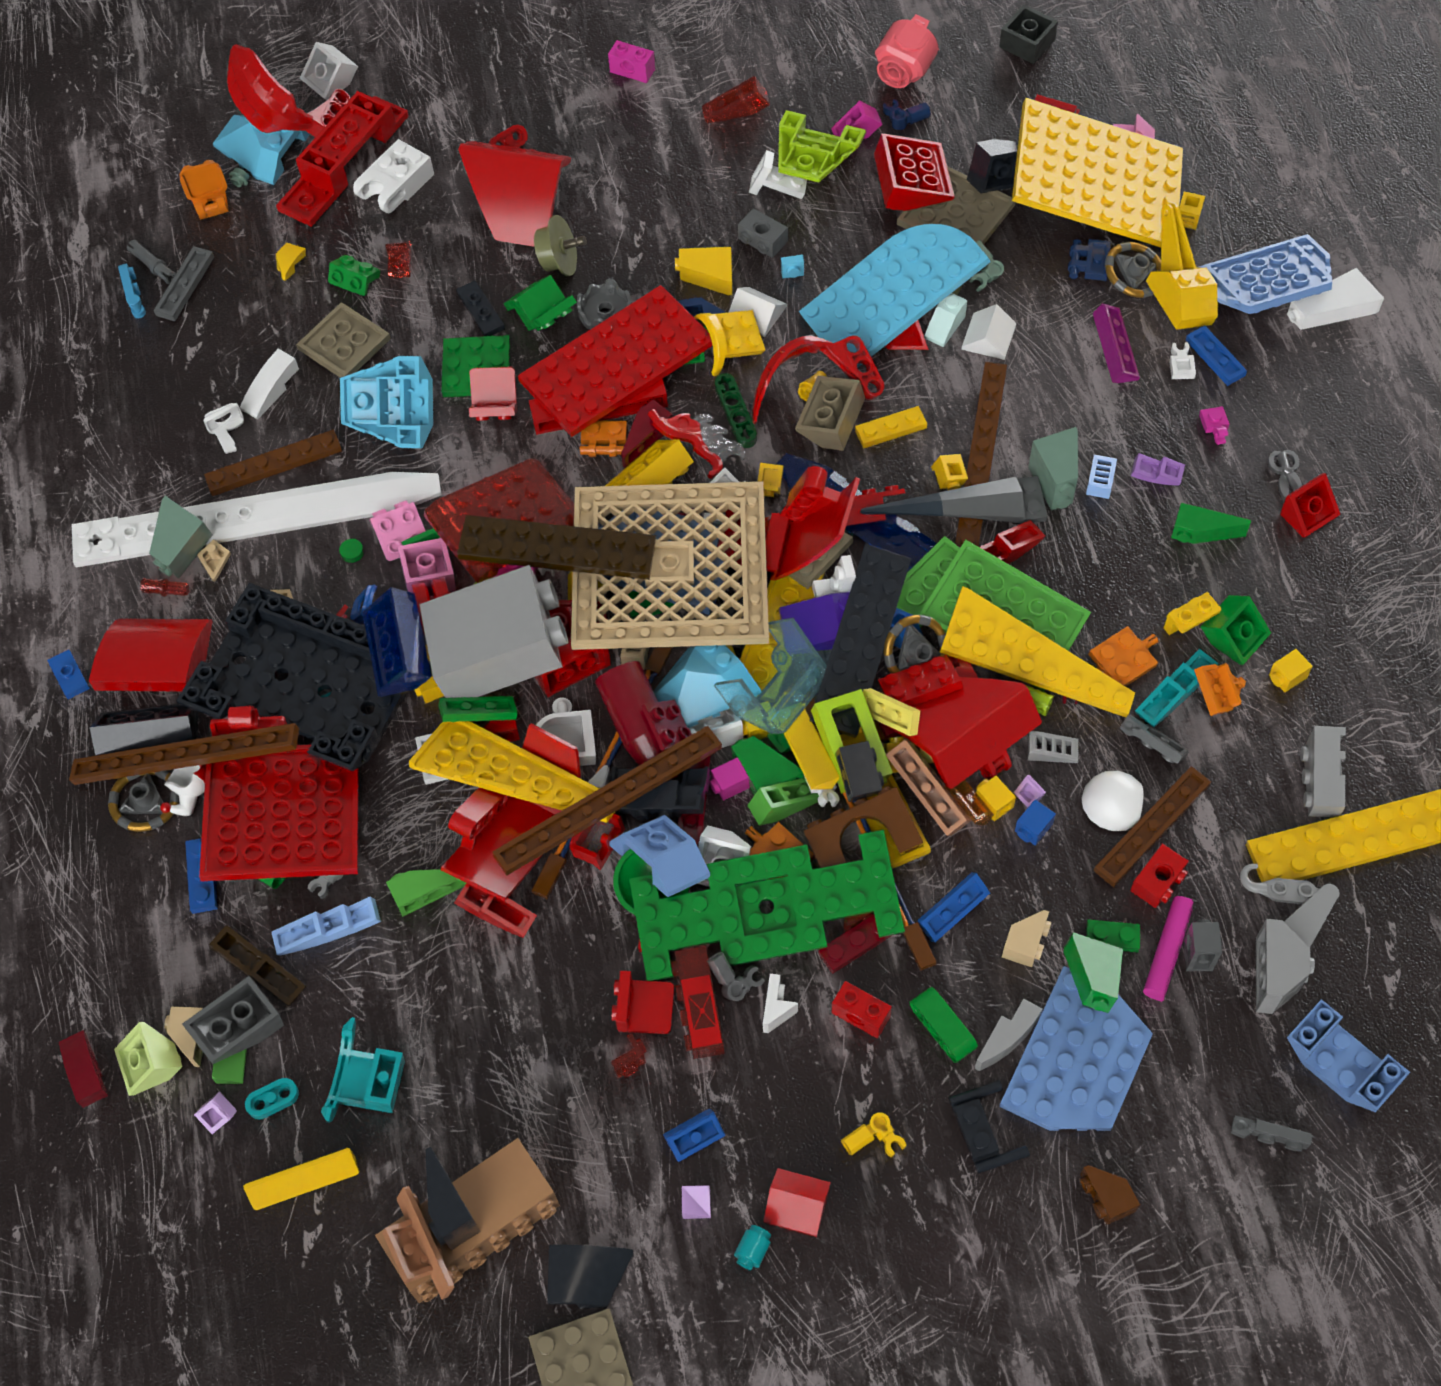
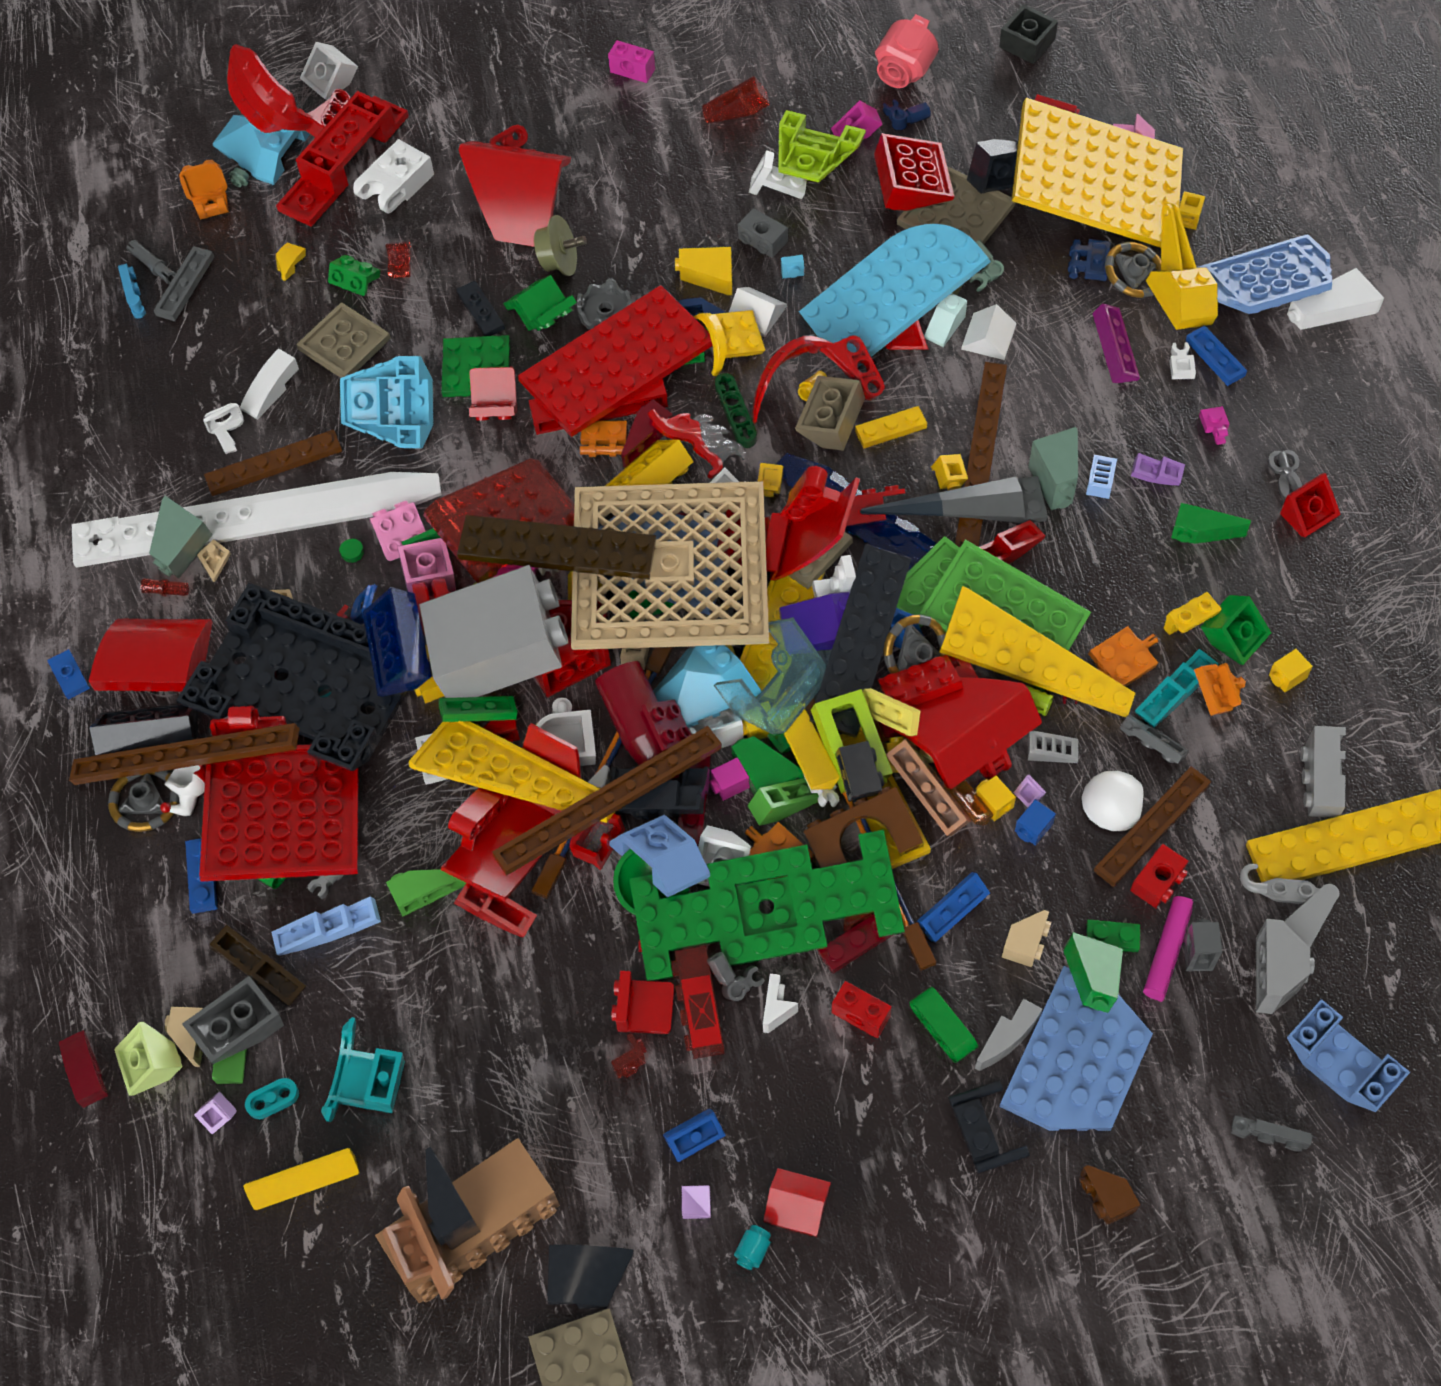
(879, 1126): yellow bar -> none

